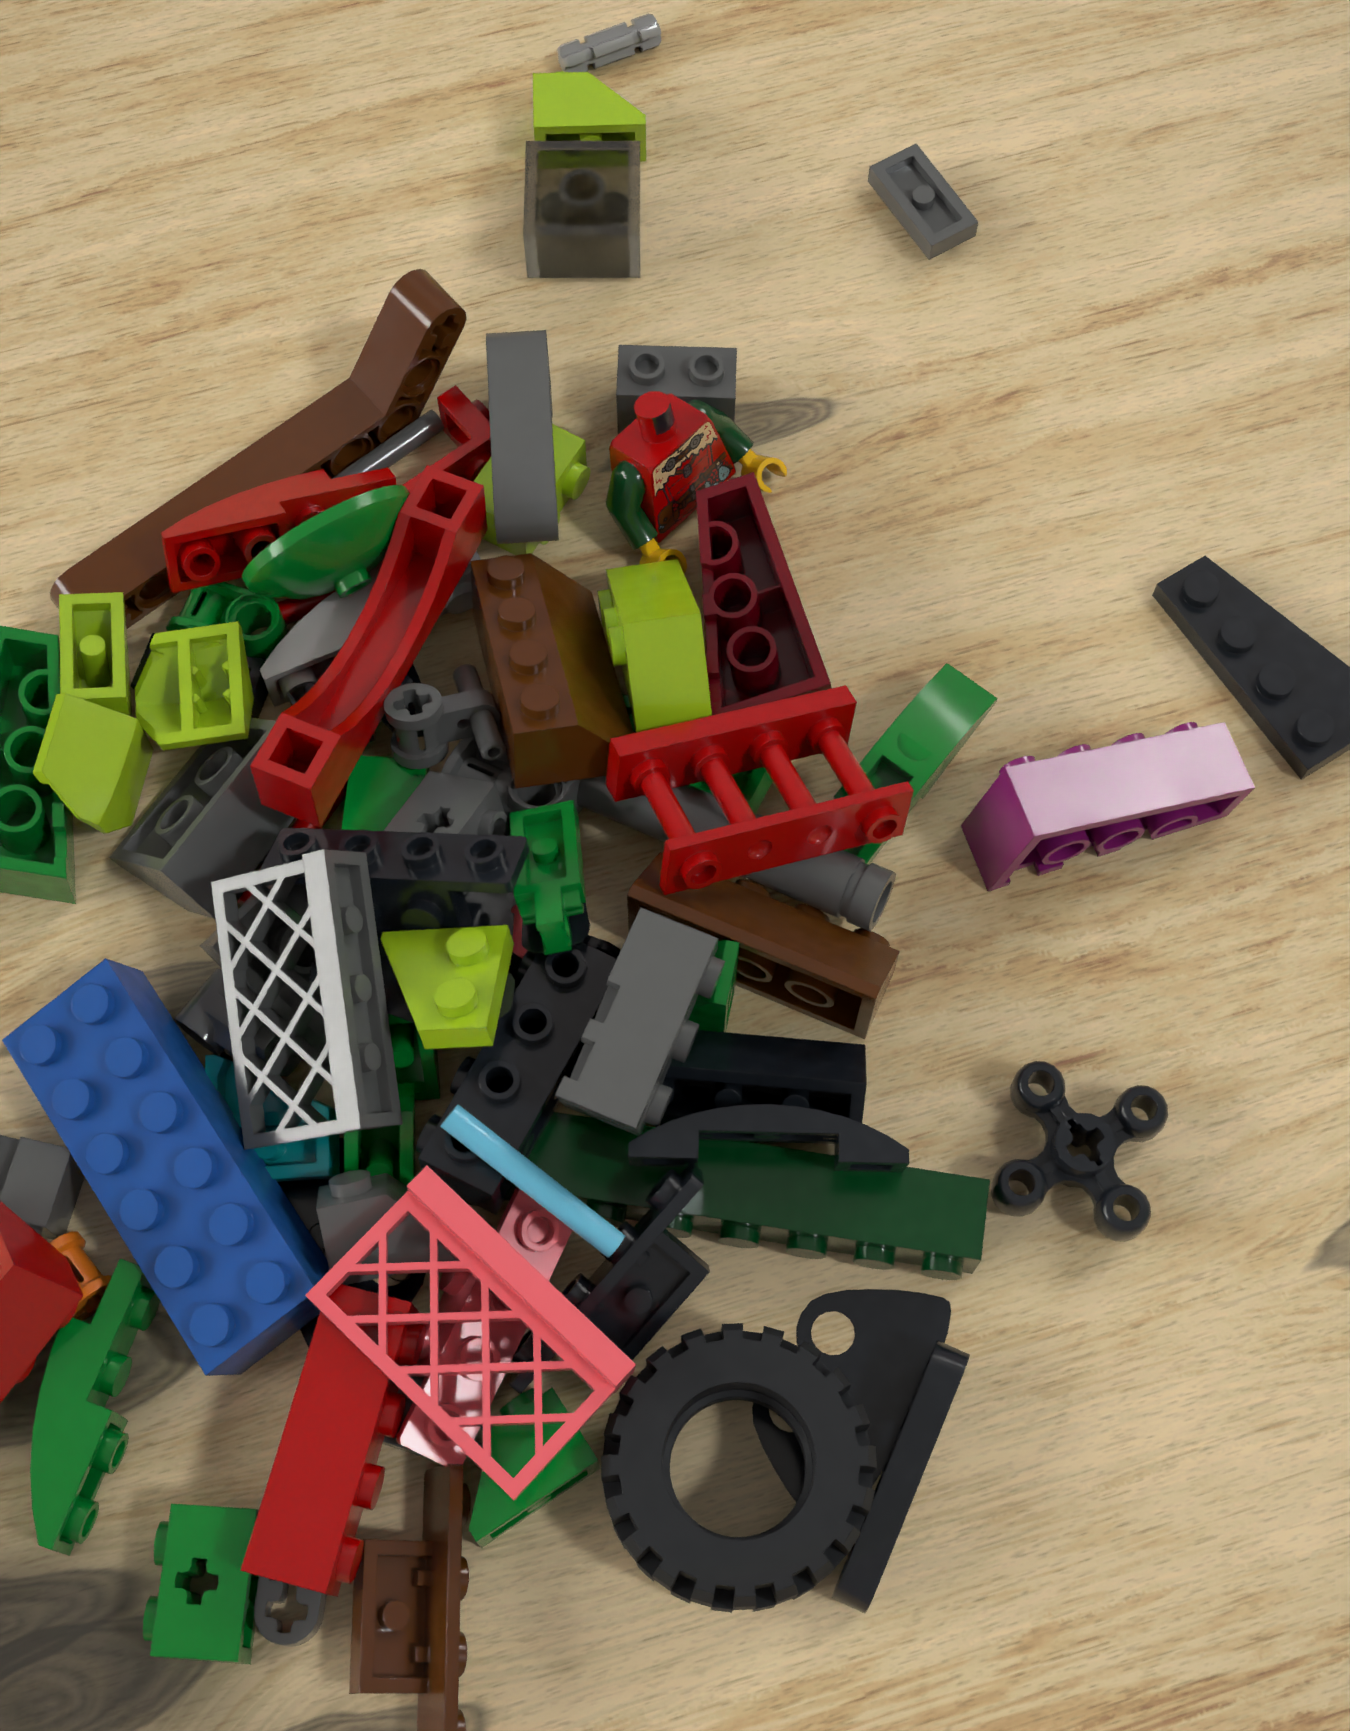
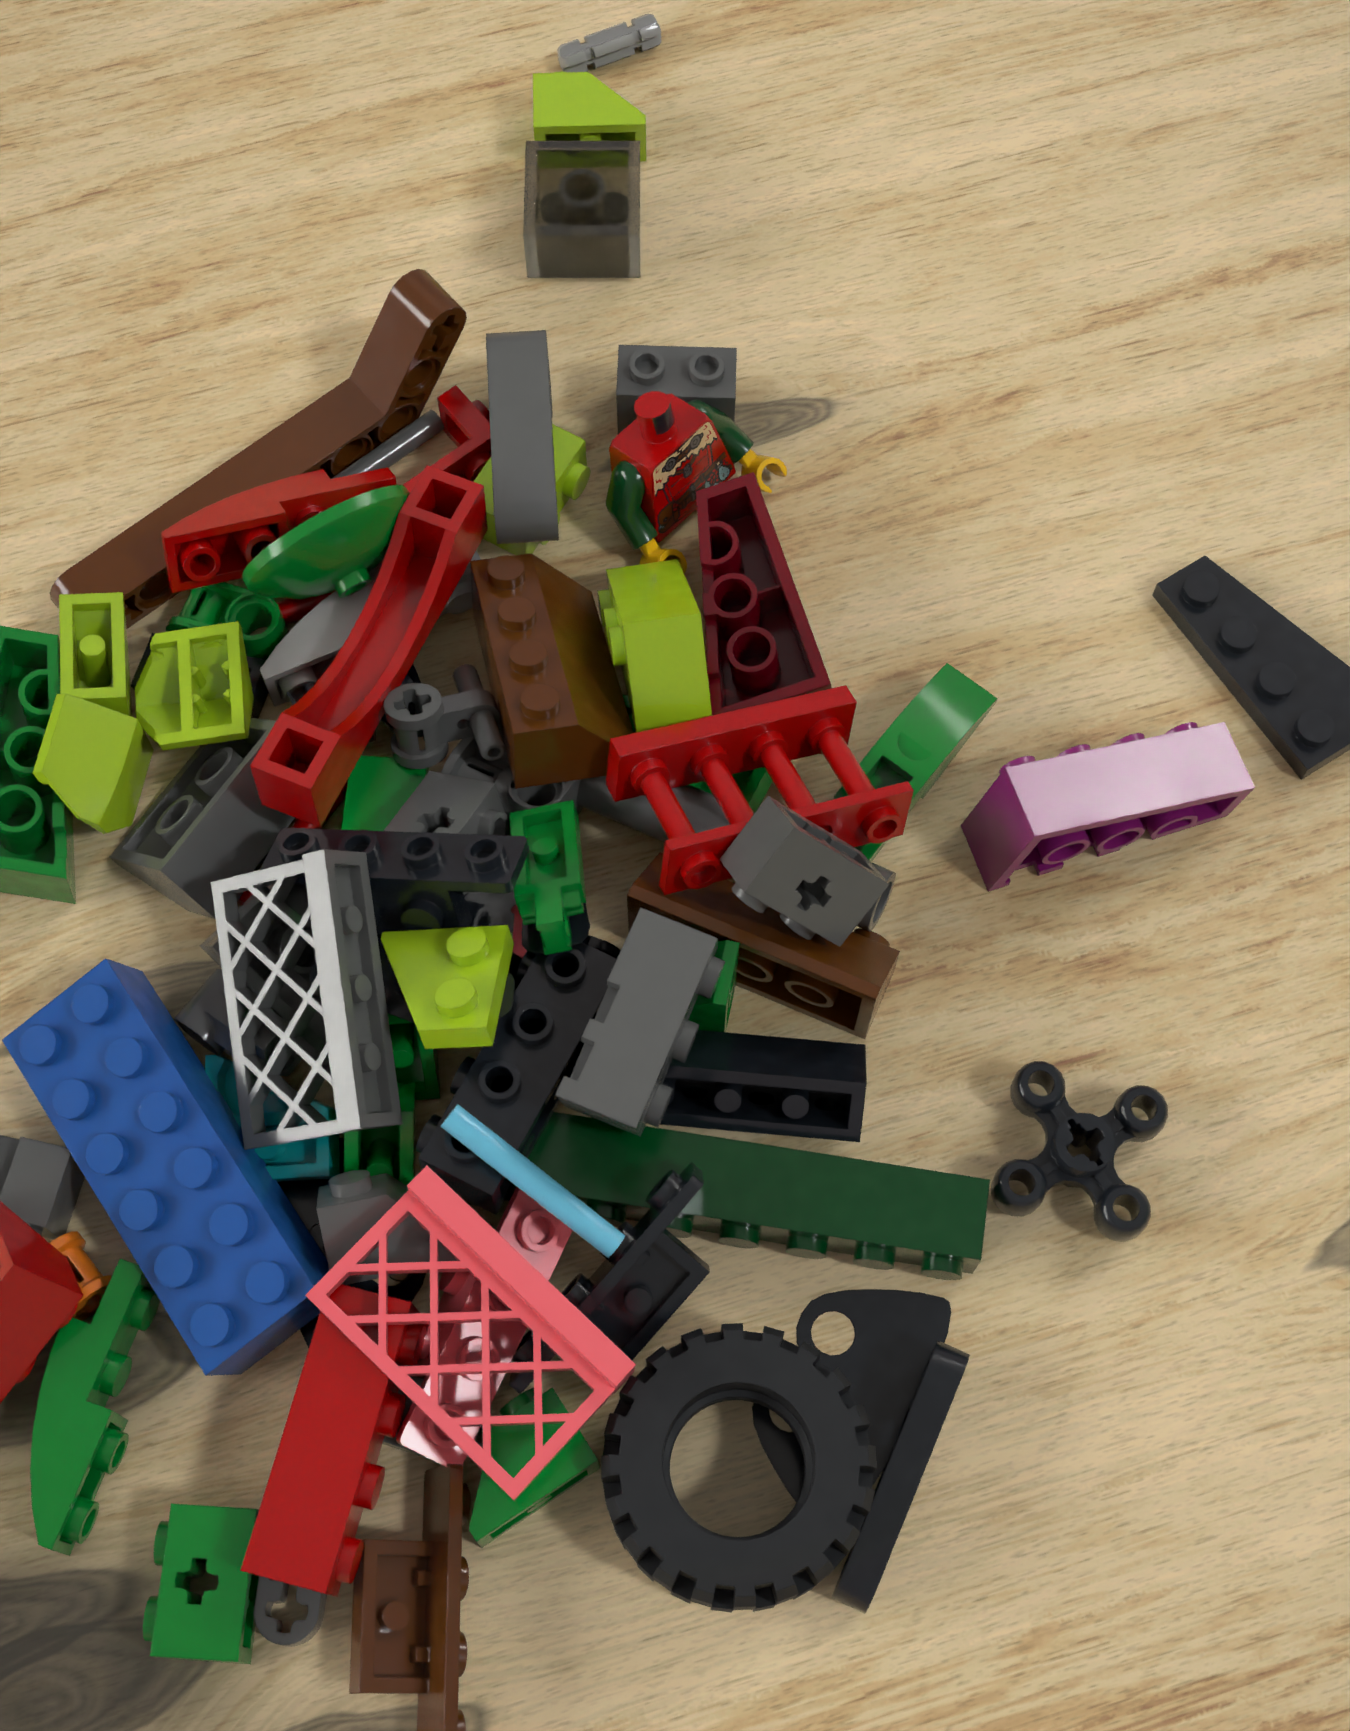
(802, 873): none -> dark grey brick
(855, 1144): black slope -> none
(922, 201): dark grey plate -> none

